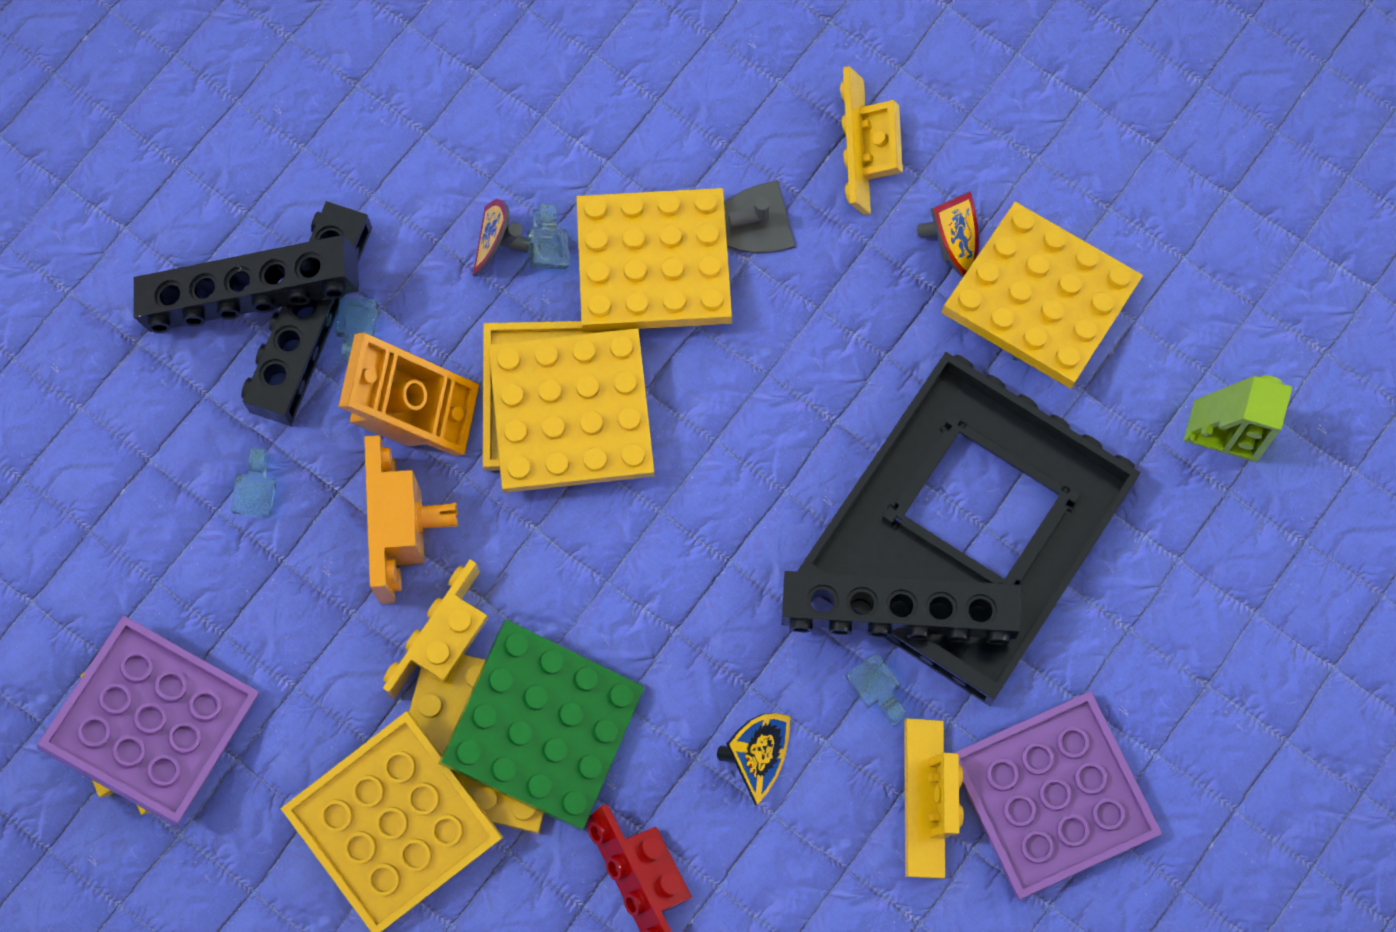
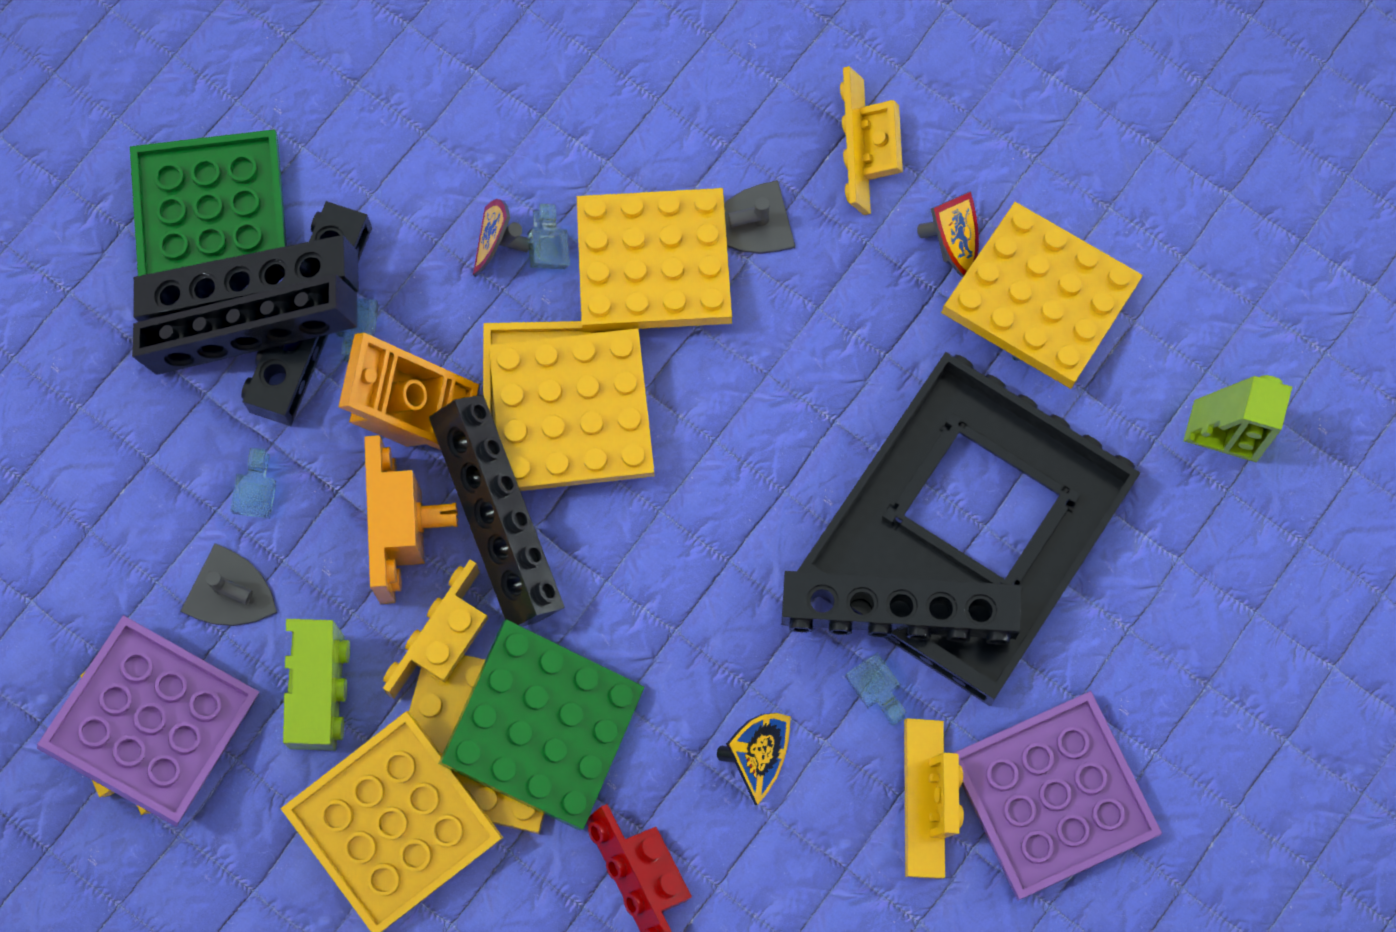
(206, 199): none -> green plate
(229, 591): none -> dark grey shield
(245, 324): none -> black brick
(315, 685): none -> lime wedge
(496, 511): none -> black brick

